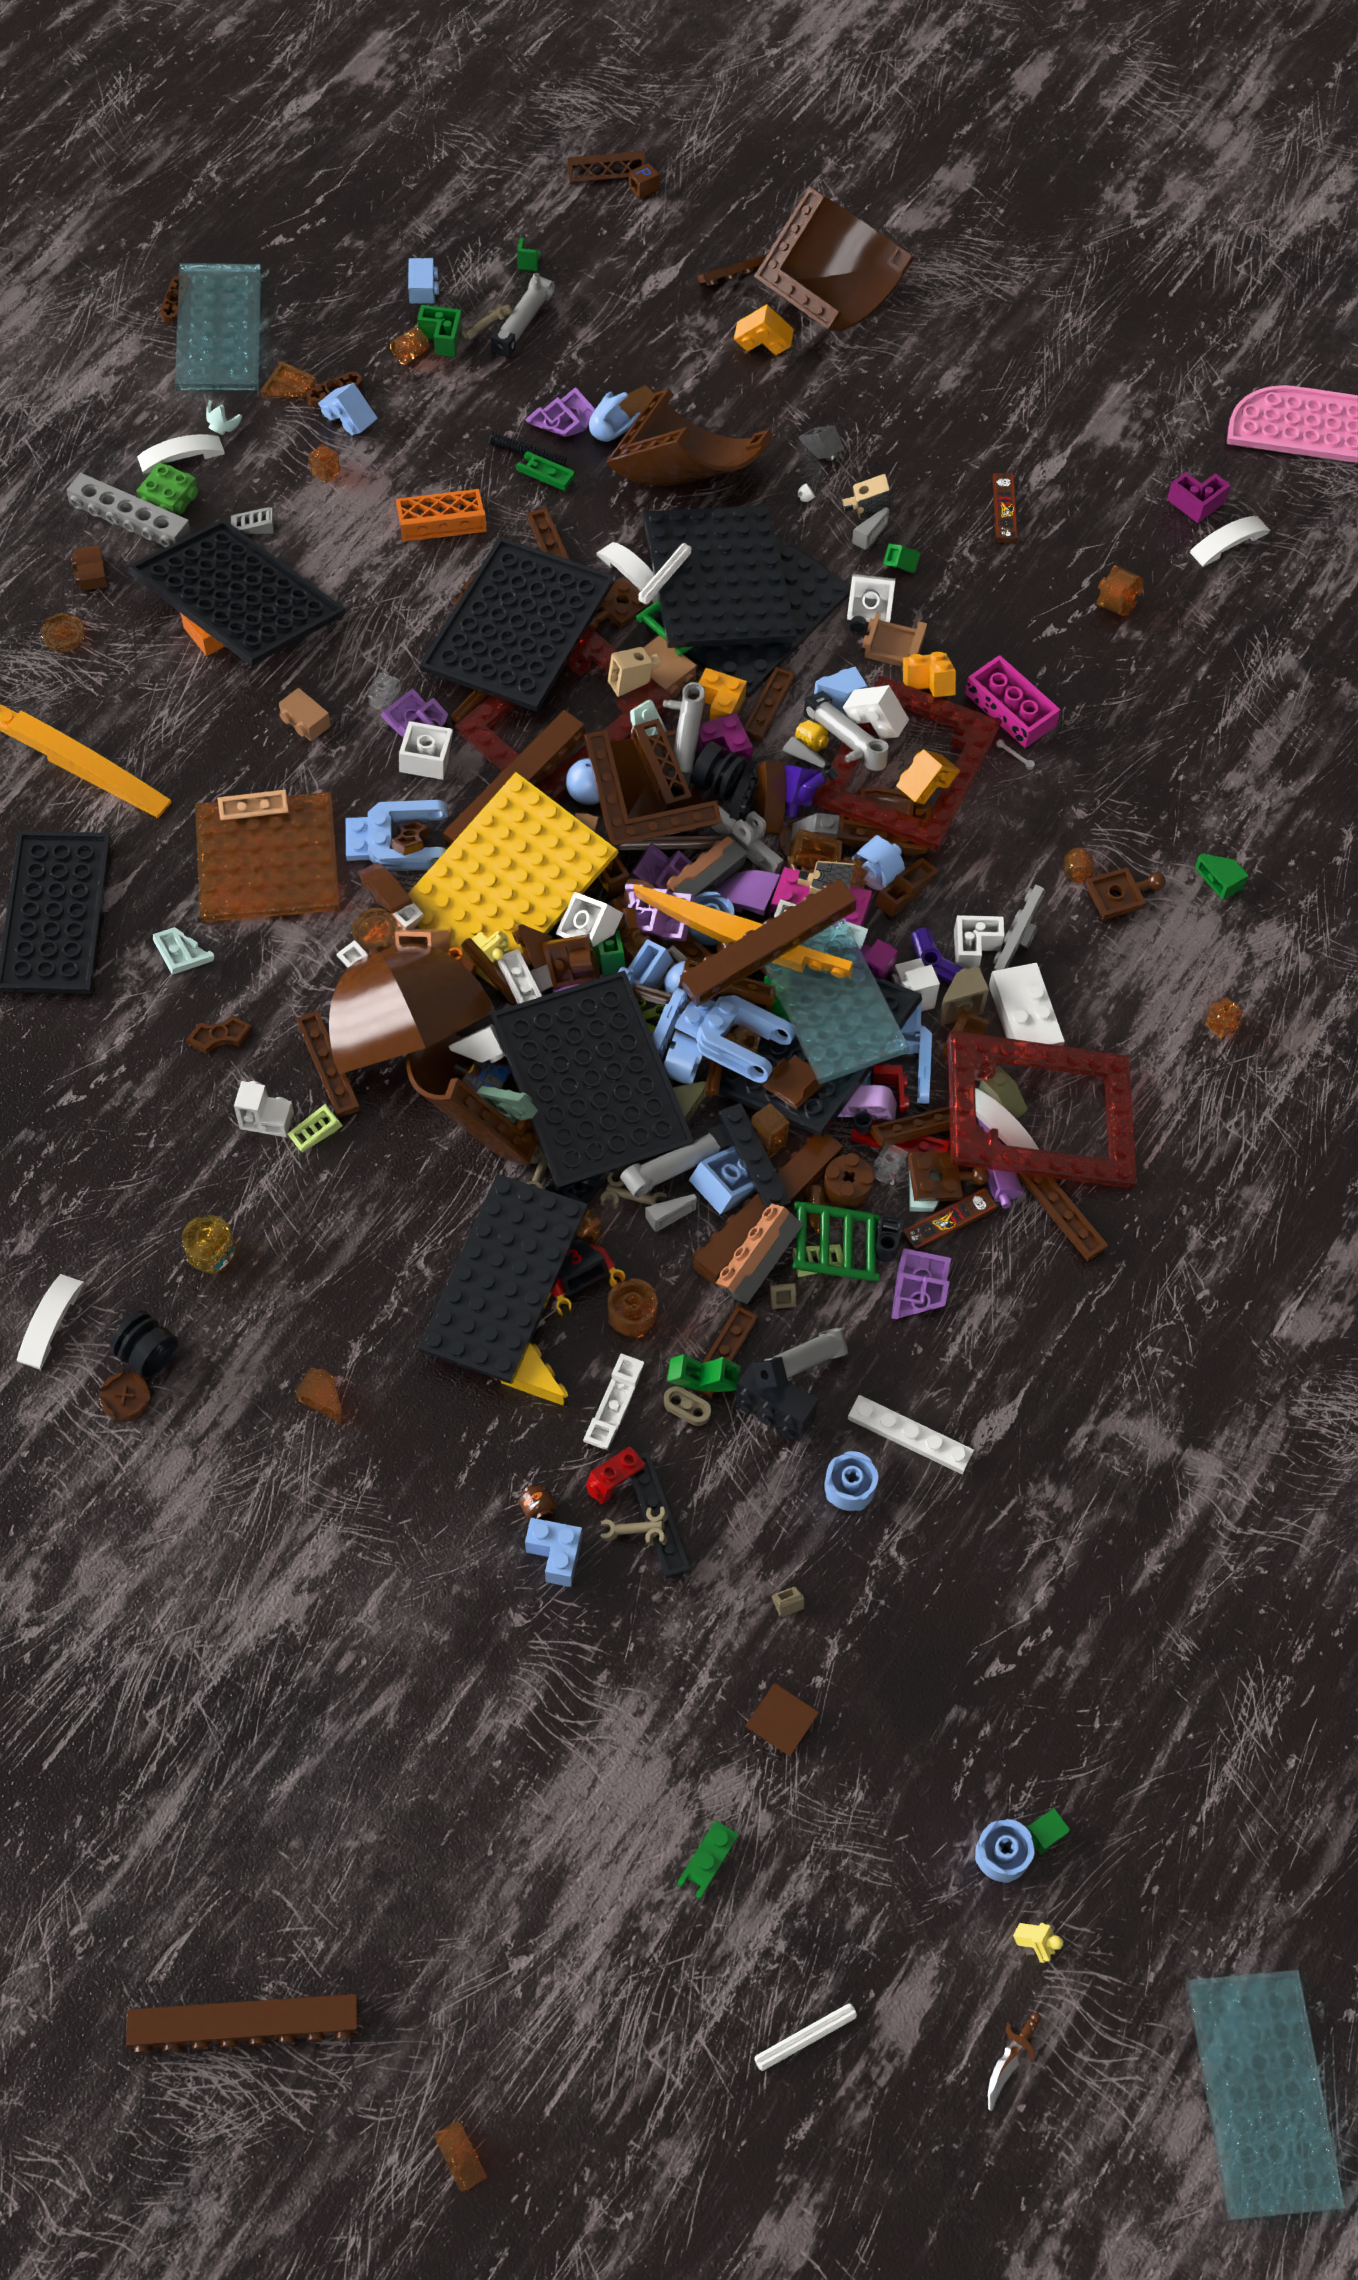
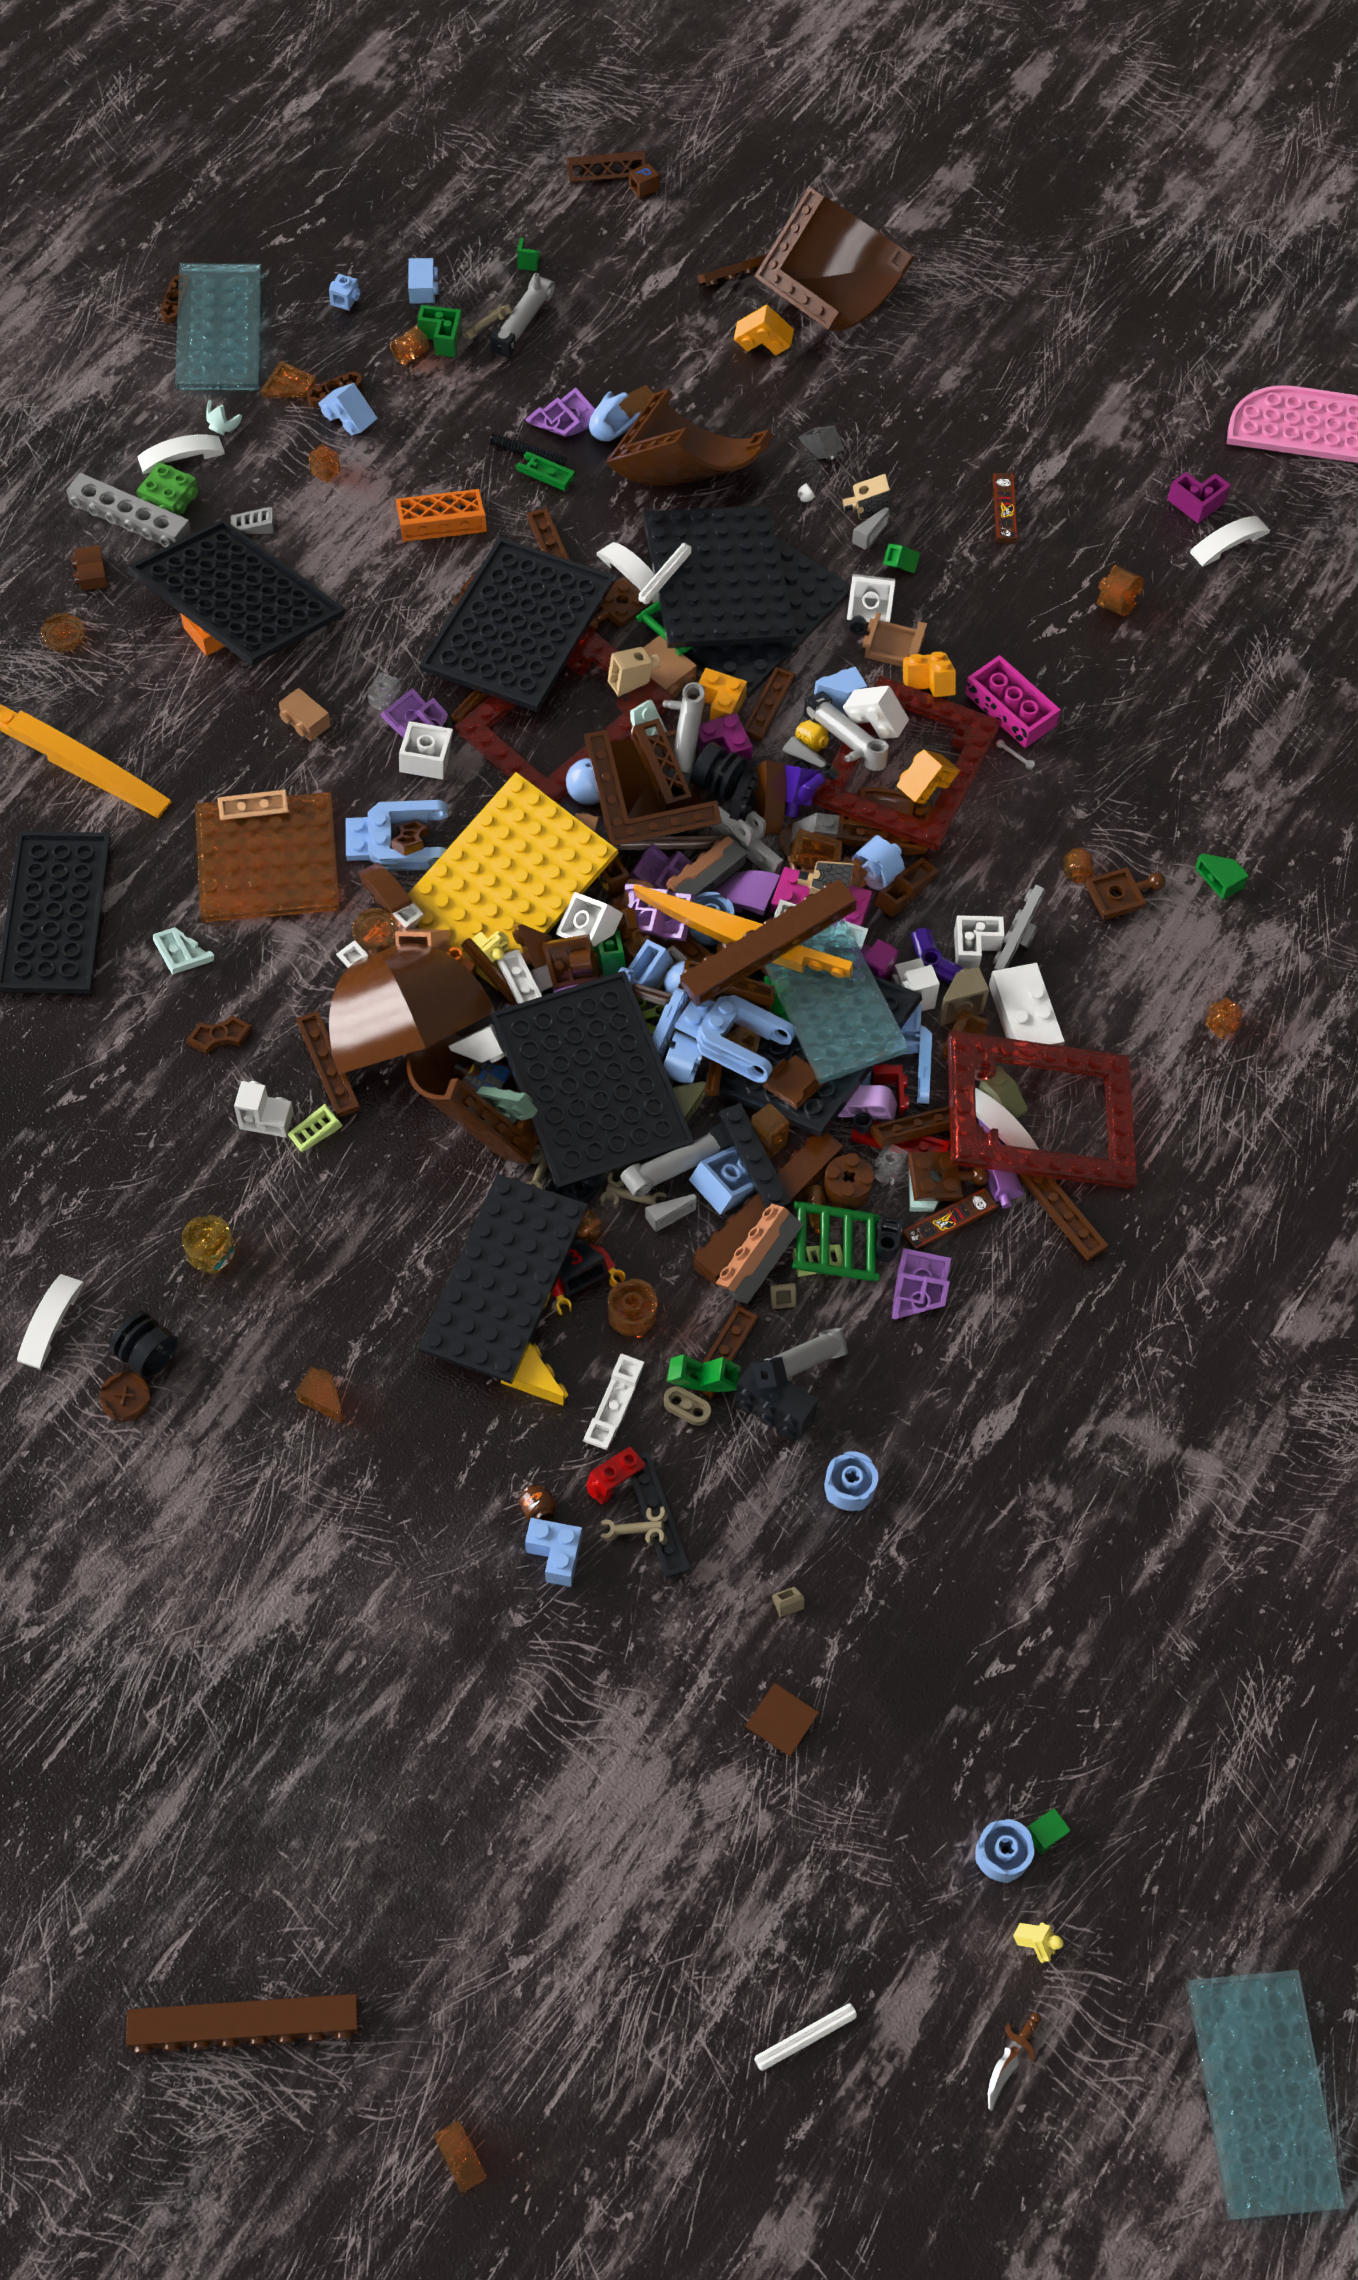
(344, 292): none -> light blue brick
(533, 764): reddish brown brick -> none
(709, 1857): green hinge -> none
(910, 1434): white plate -> none

